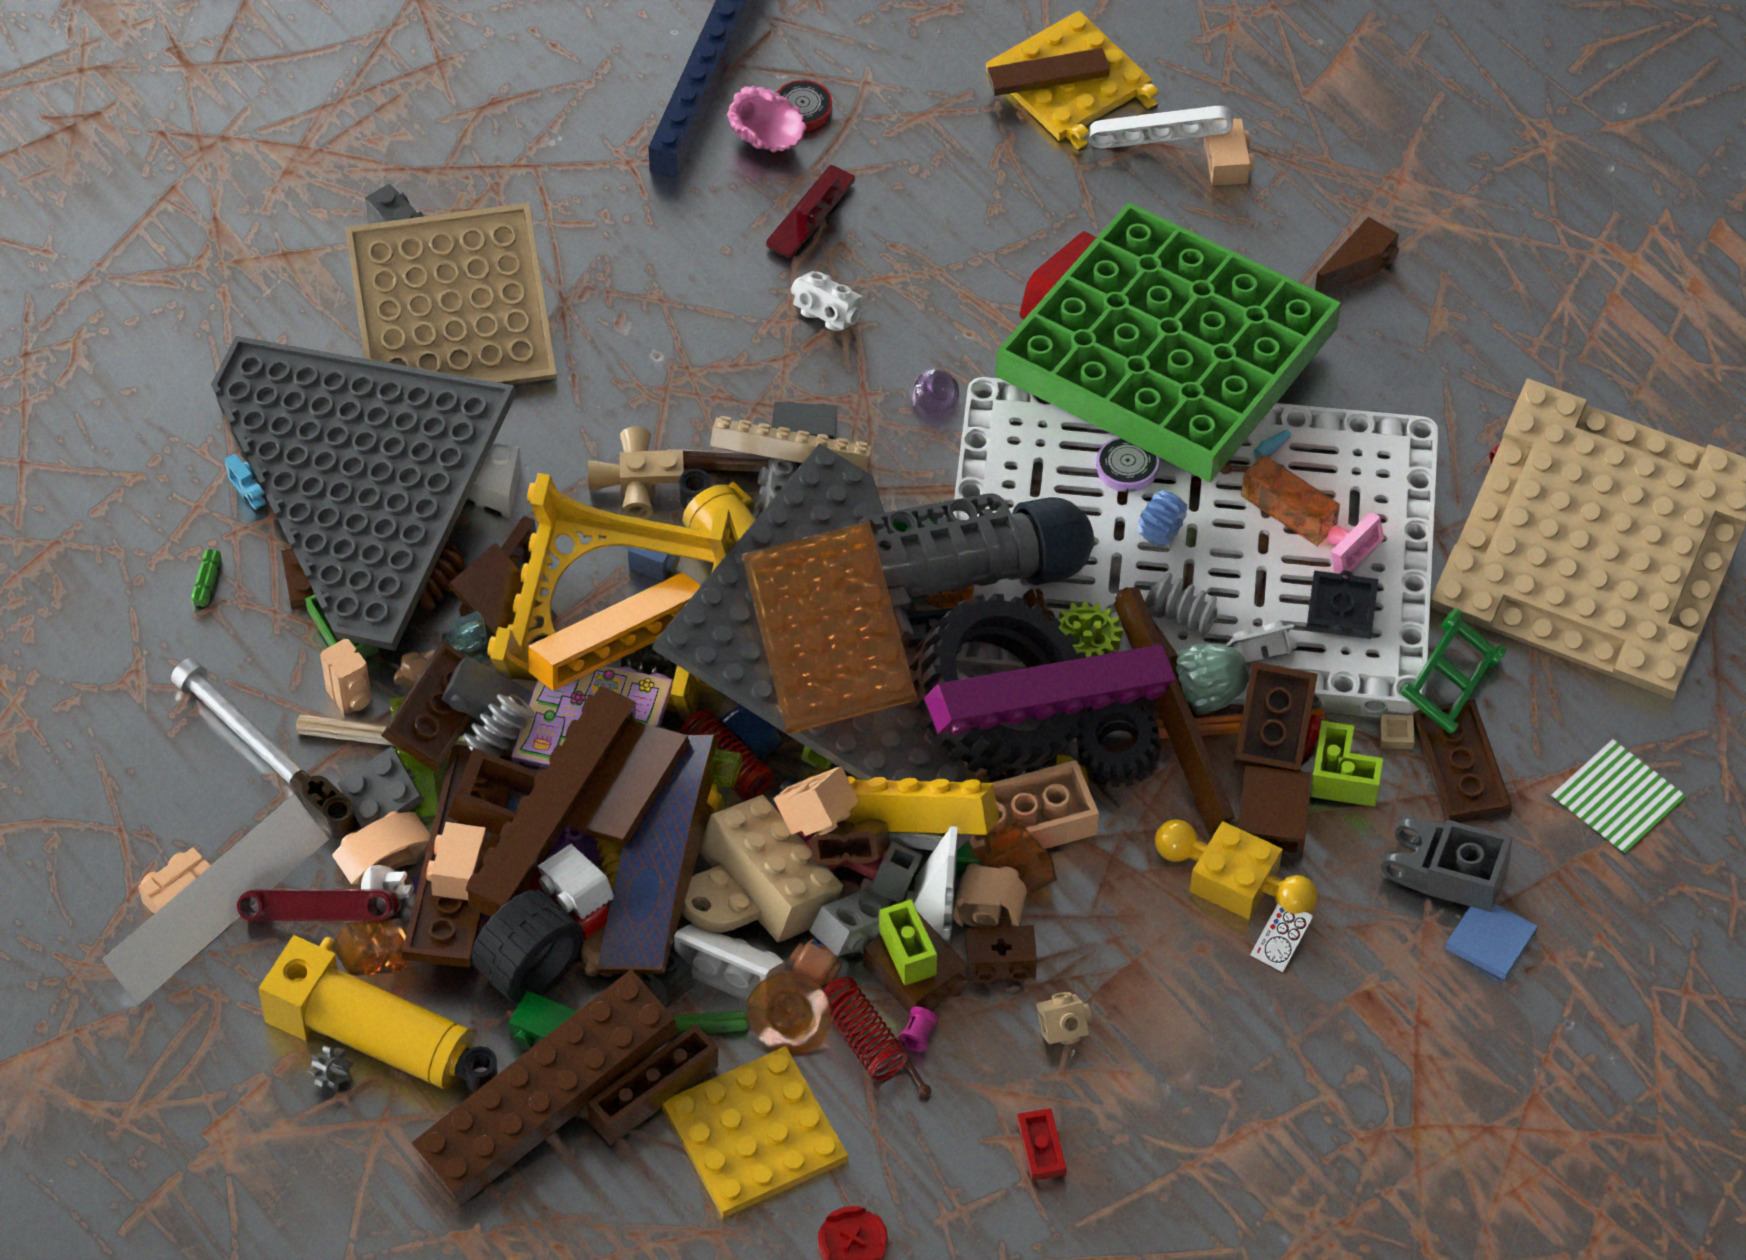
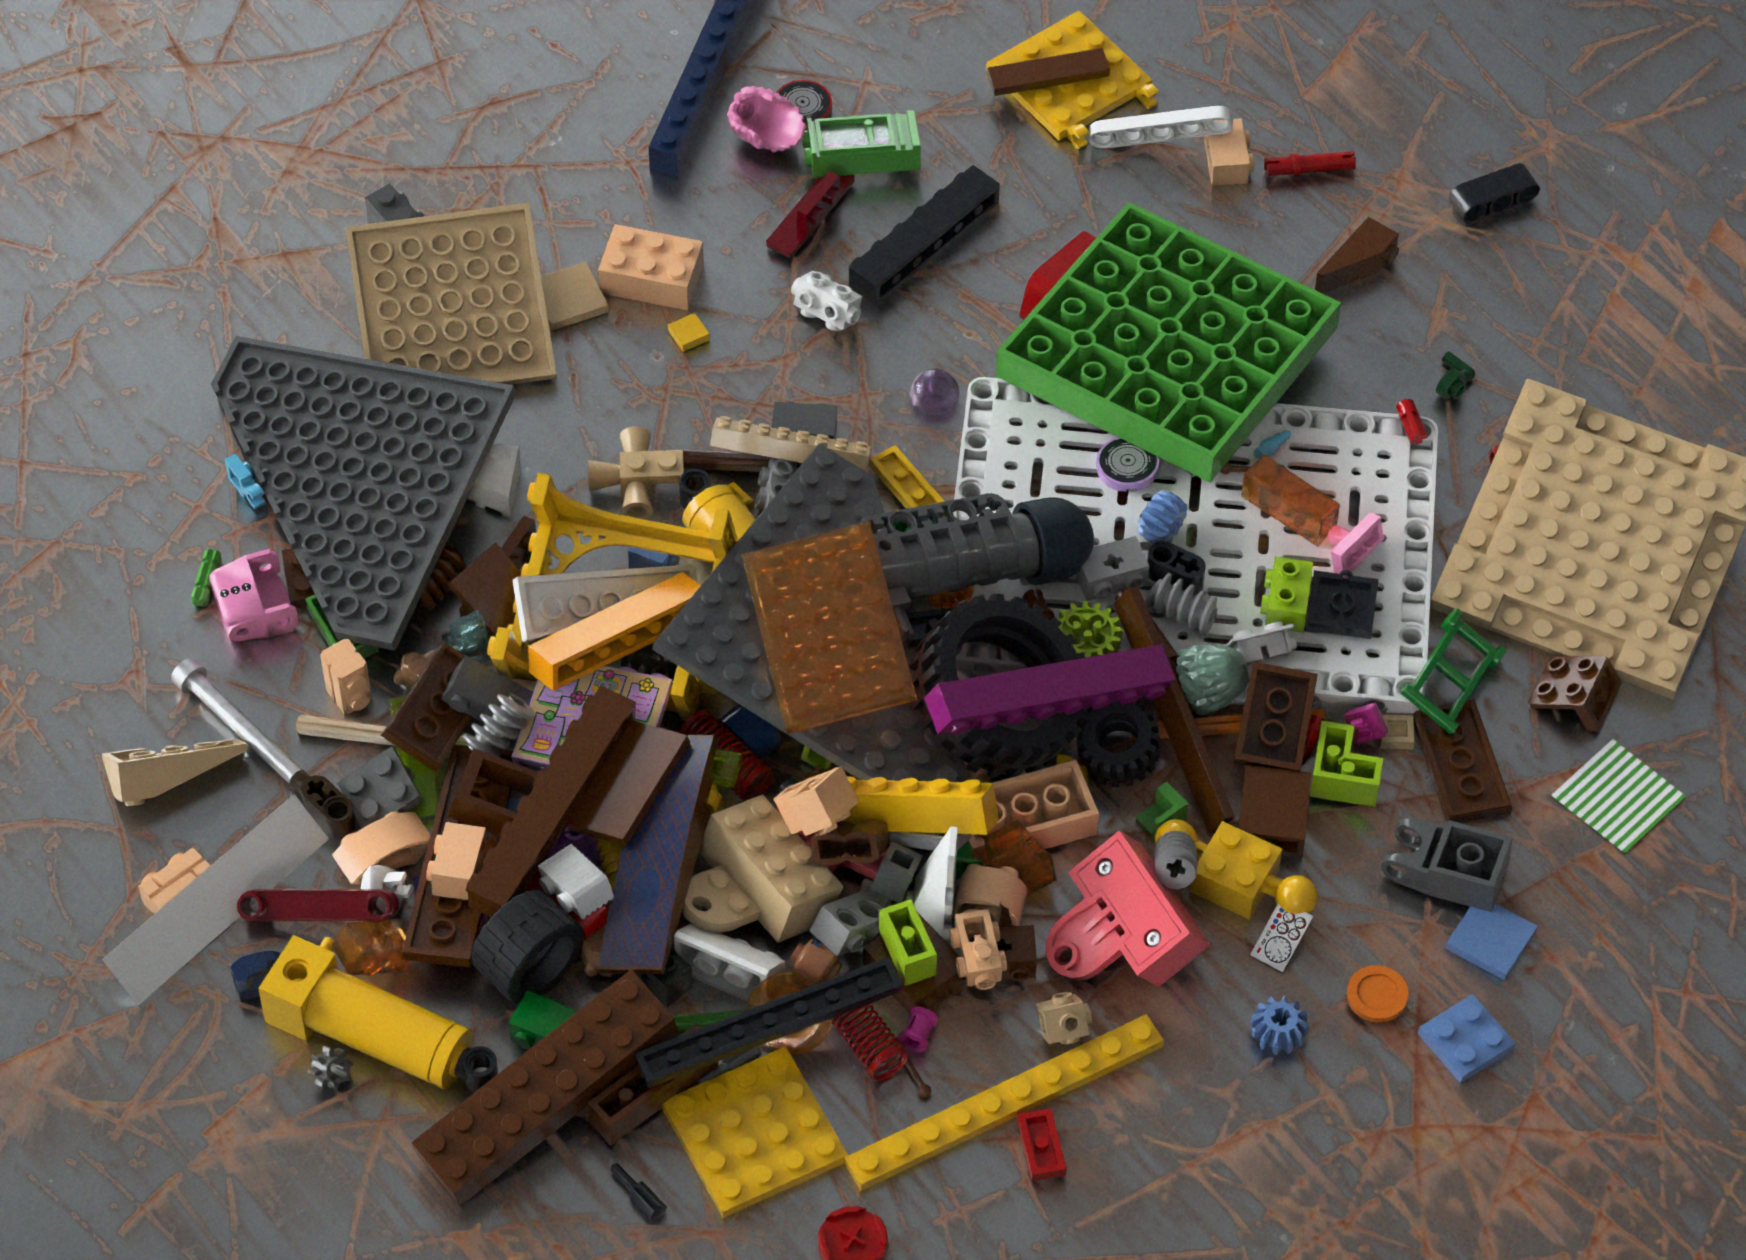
(146, 774): none -> tan wedge
(250, 972): none -> dark blue rock
(253, 598): none -> bright pink piece
(560, 600): none -> white wing
(572, 296): none -> tan tile
(640, 1194): none -> black axle
(651, 267): none -> light nougat brick
(688, 332): none -> yellow tile
(731, 1063): none -> dark grey axle
(768, 1022): none -> black plate
(862, 144): none -> bright green door
(903, 479): none -> yellow plate
(923, 234): none -> black brick
(979, 959): none -> light nougat brick
(1003, 1102): none -> yellow plate
(1113, 568): none -> light grey brick
(1124, 915): none -> coral brick
(1167, 806): none -> bright green panel
(1175, 859): none -> light grey piece
(1177, 562): none -> black beam
(1267, 1023): none -> medium blue gear
(1289, 592): none -> lime brick
(1300, 164): none -> red pin
(1367, 723): none -> dark pink tile
(1377, 993): none -> orange piece
(1411, 421): none -> red piece
(1454, 380): none -> dark green plate
(1466, 1038): none -> medium blue plate
(1494, 193): none -> black beam
(1578, 684): none -> reddish brown bracket

